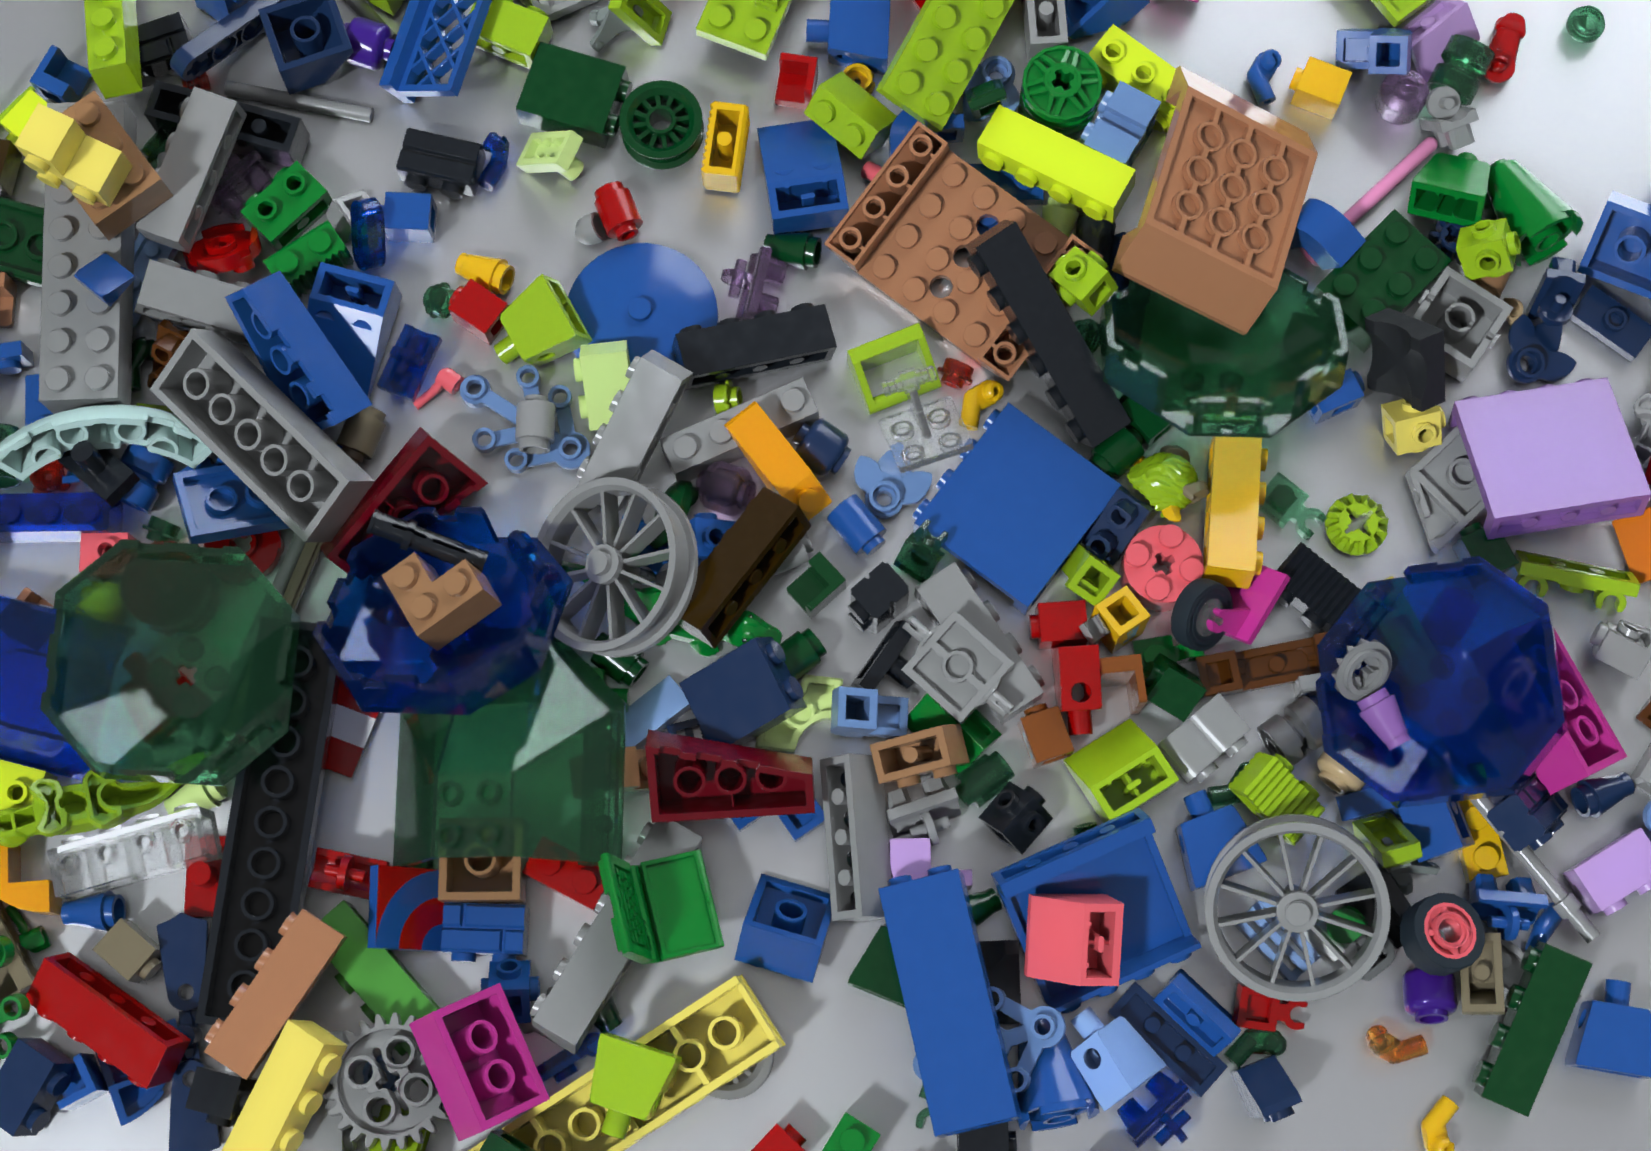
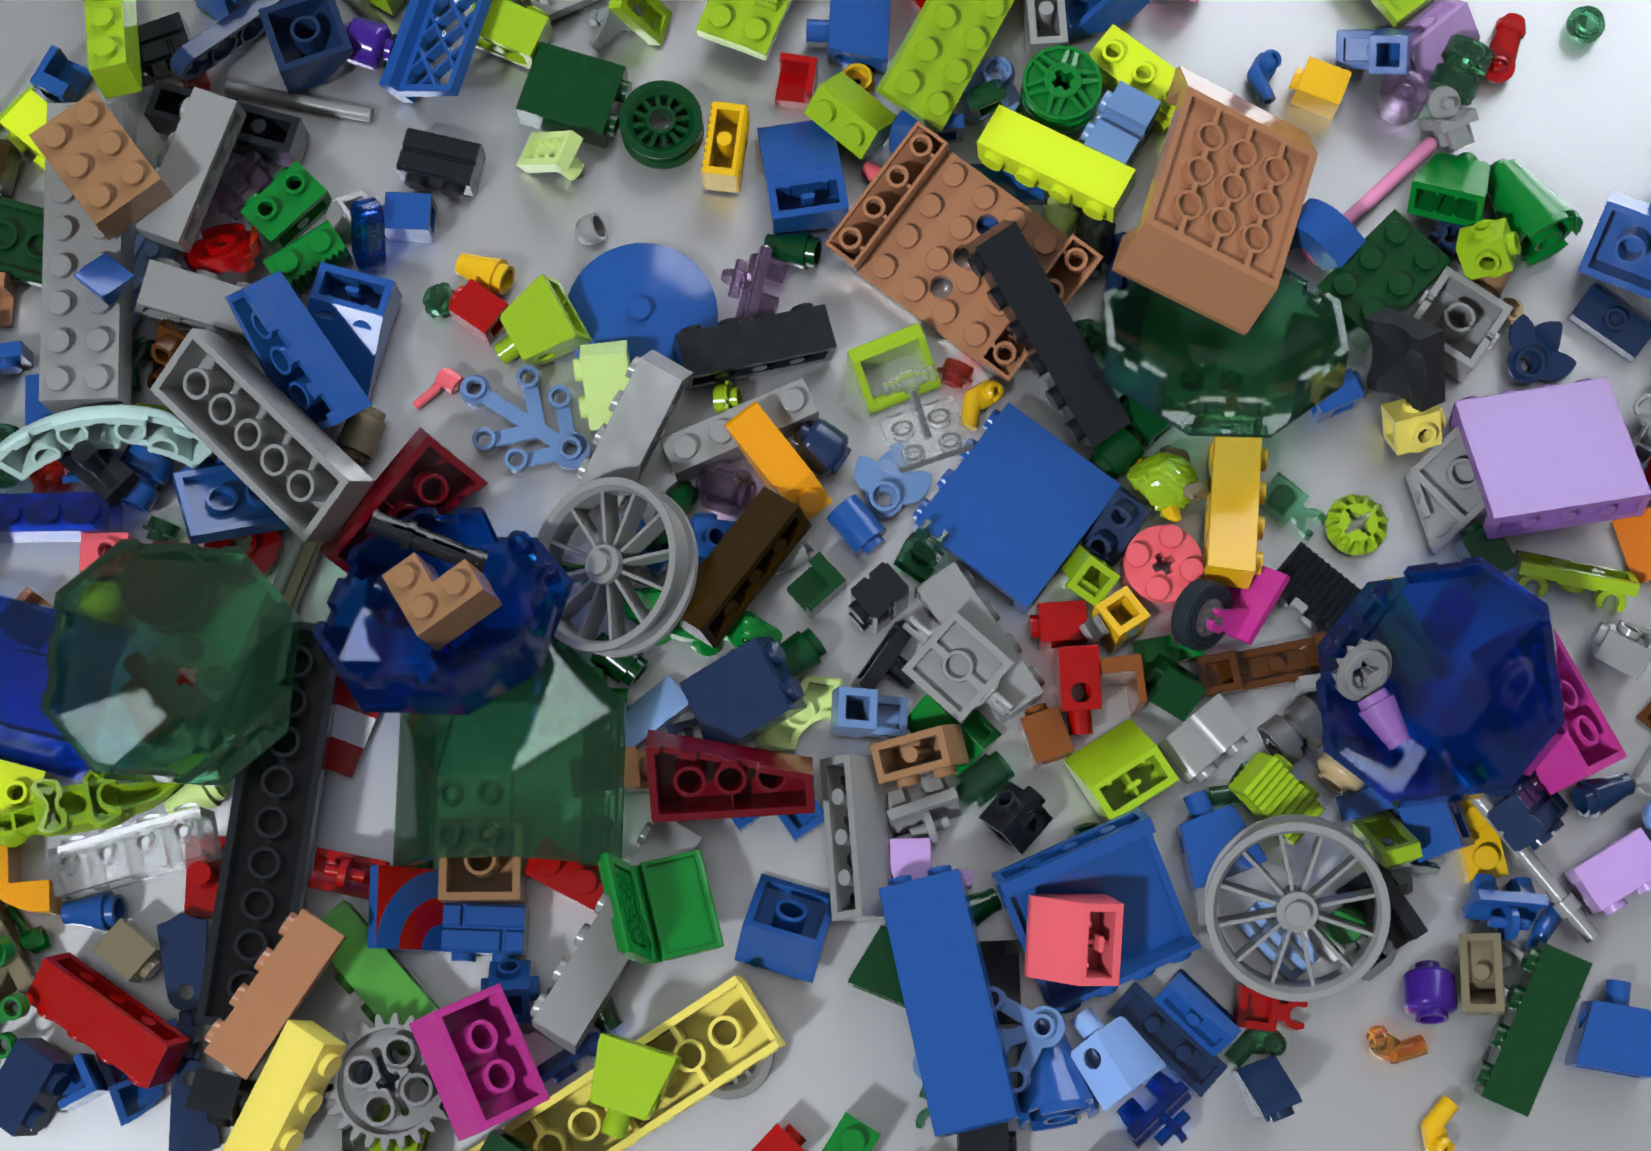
(70, 158): light yellow brick -> none
(155, 145): clear green plate -> none
(409, 362): clear blue hips -> none
(498, 162): clear blue arm -> none
(535, 424): light grey brick -> none
(617, 211): red brick -> none
(1082, 280): lime brick -> none
(1424, 942): wheel -> none
(1557, 293): dark blue hips -> none

